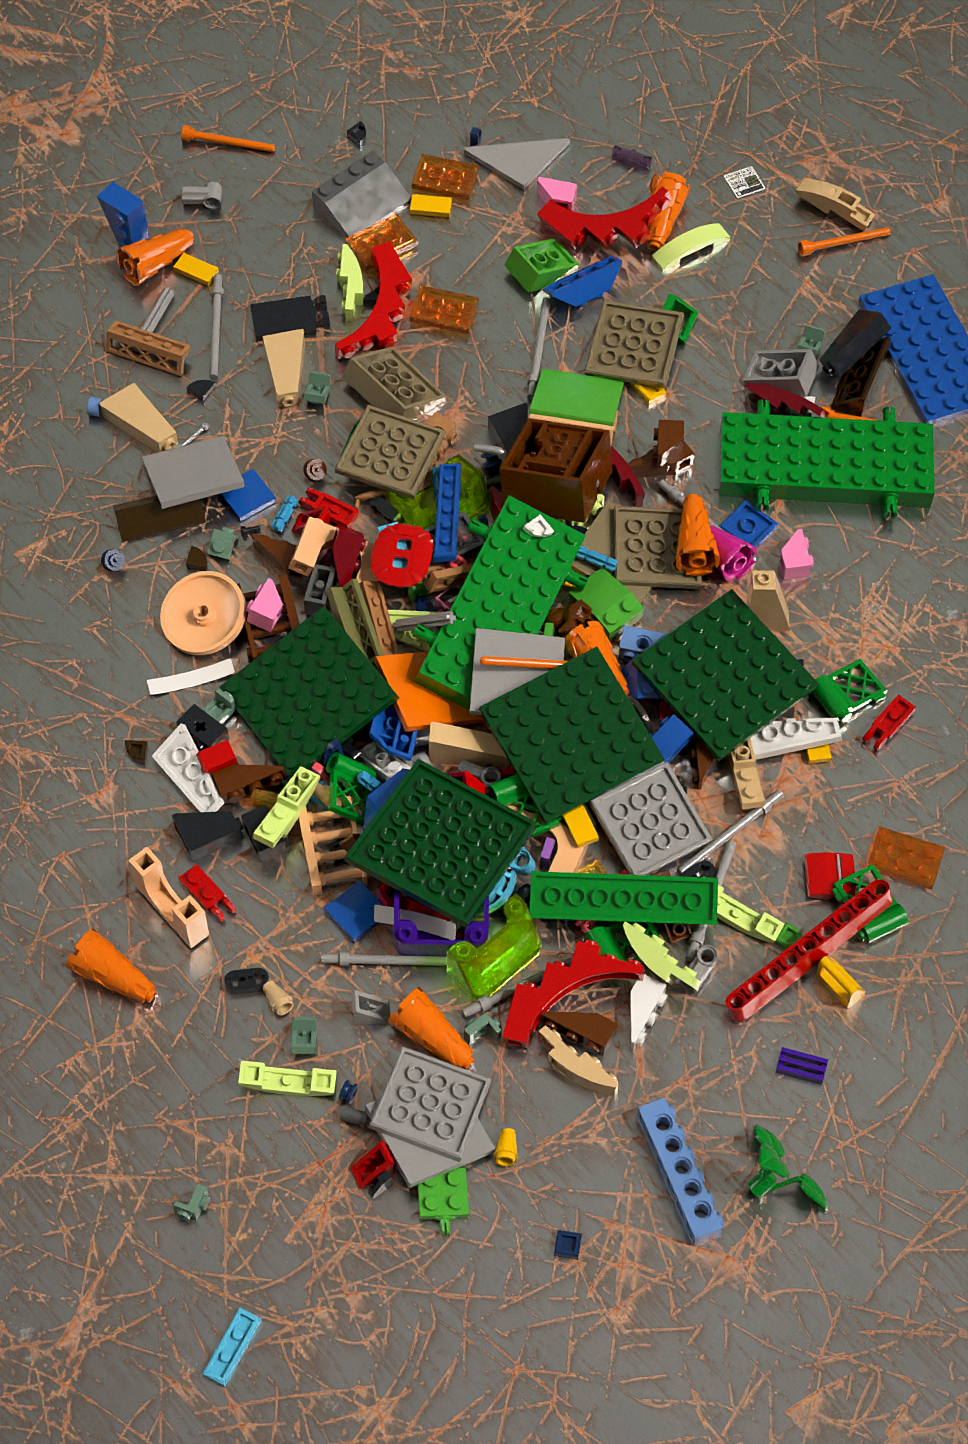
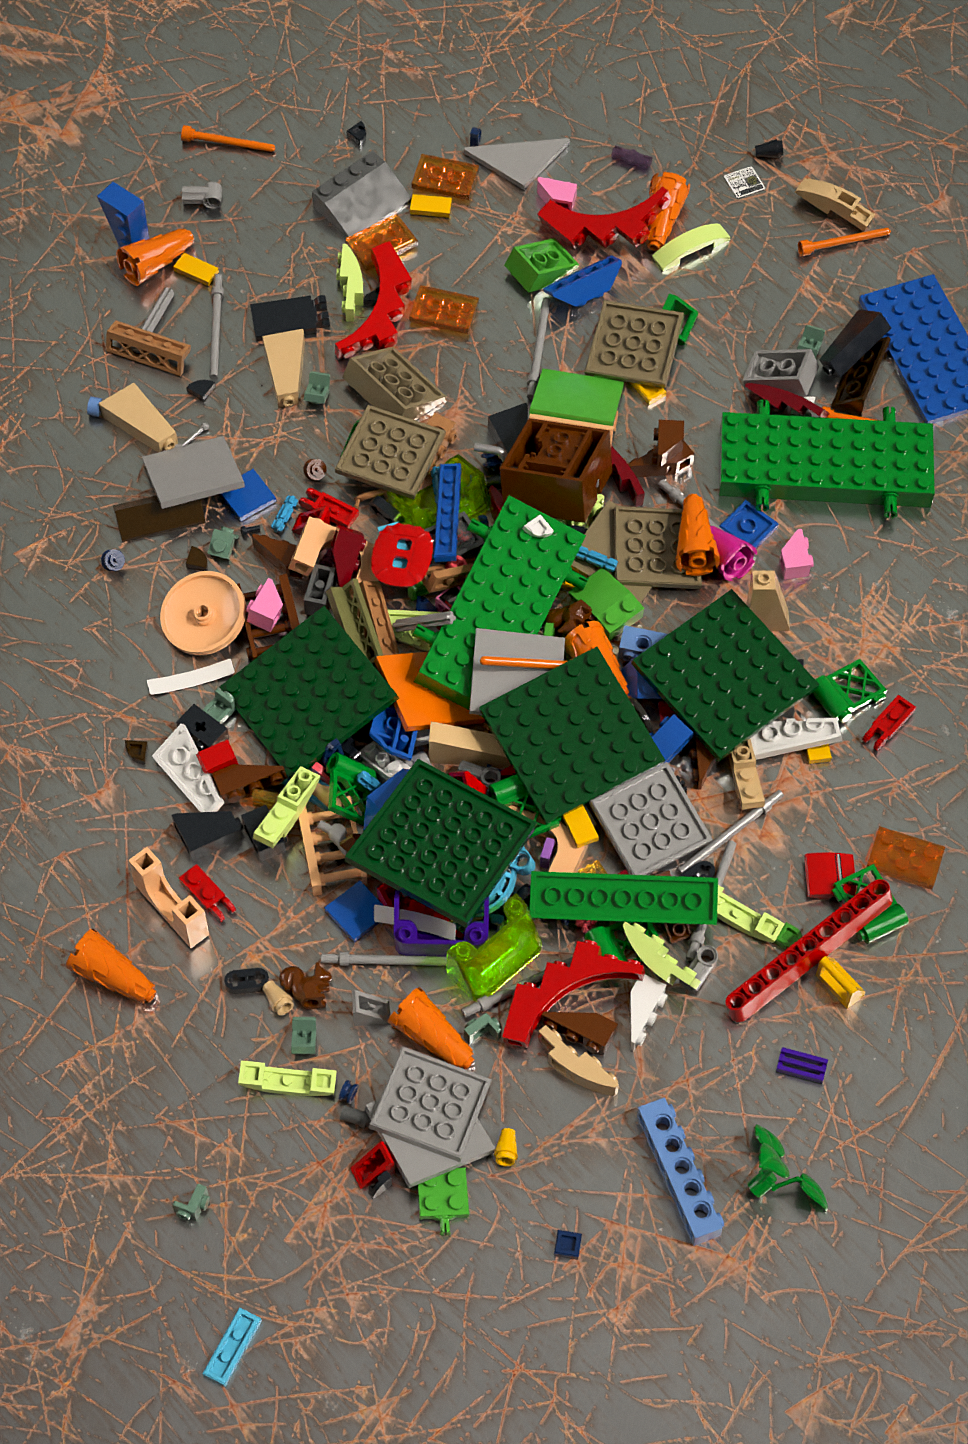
(307, 989): none -> reddish brown animal
(336, 833): none -> light grey animal
(496, 922): none -> tile
(770, 149): none -> black cone

